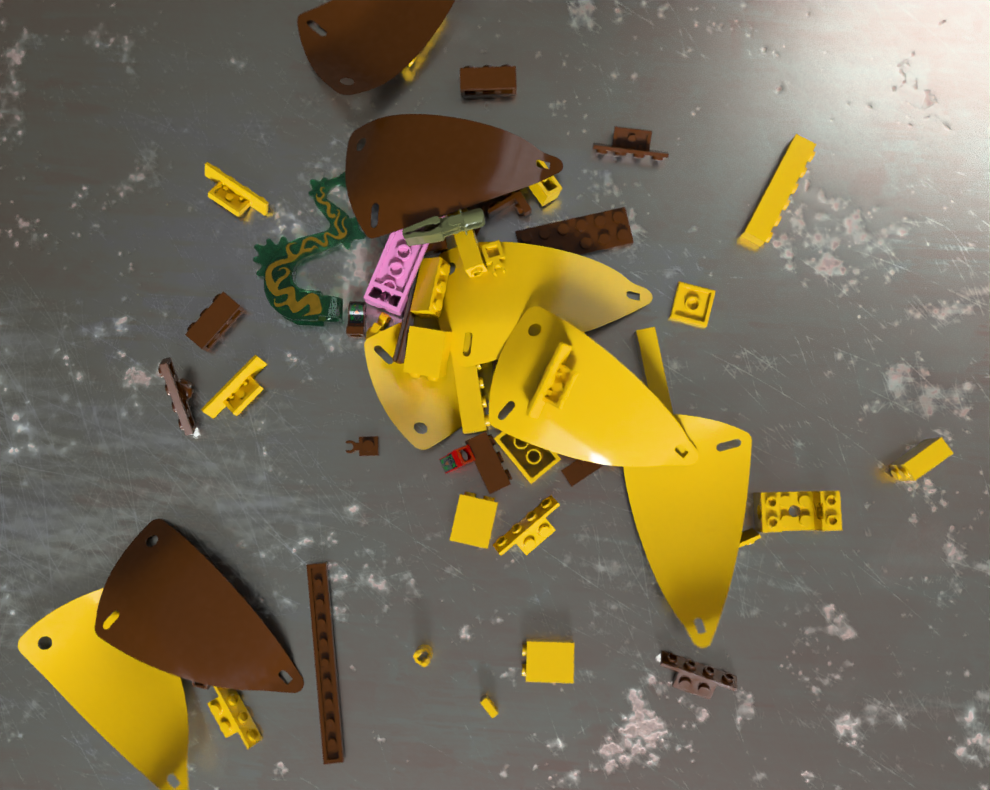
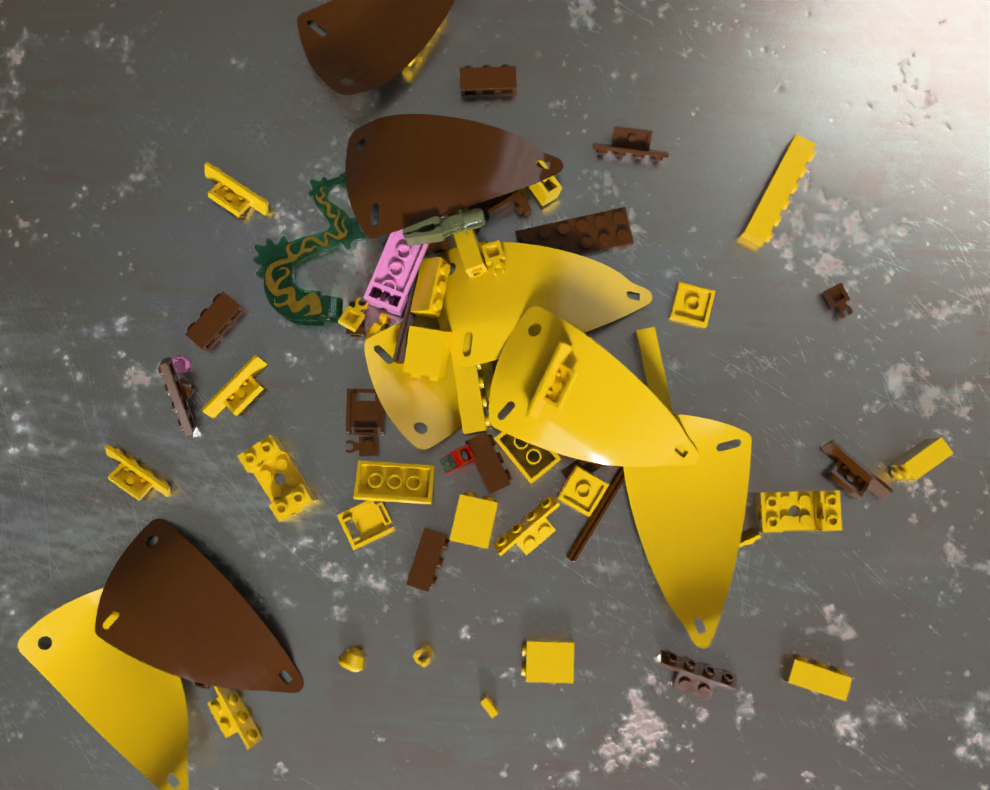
(132, 477): none -> yellow bracket
(182, 364): none -> bright pink tile
(266, 461): none -> yellow plate
(325, 663): reddish brown plate -> none
(352, 316): none -> yellow plate
(352, 659): none -> yellow cone
(364, 415): none -> reddish brown container
(369, 521): none -> yellow container
(394, 482): none -> yellow plate
(427, 559): none -> reddish brown brick
(582, 490): none -> yellow tile
(596, 516): none -> reddish brown axle
(817, 677): none -> yellow brick
(837, 297): none -> reddish brown plate
(852, 474): none -> reddish brown bracket

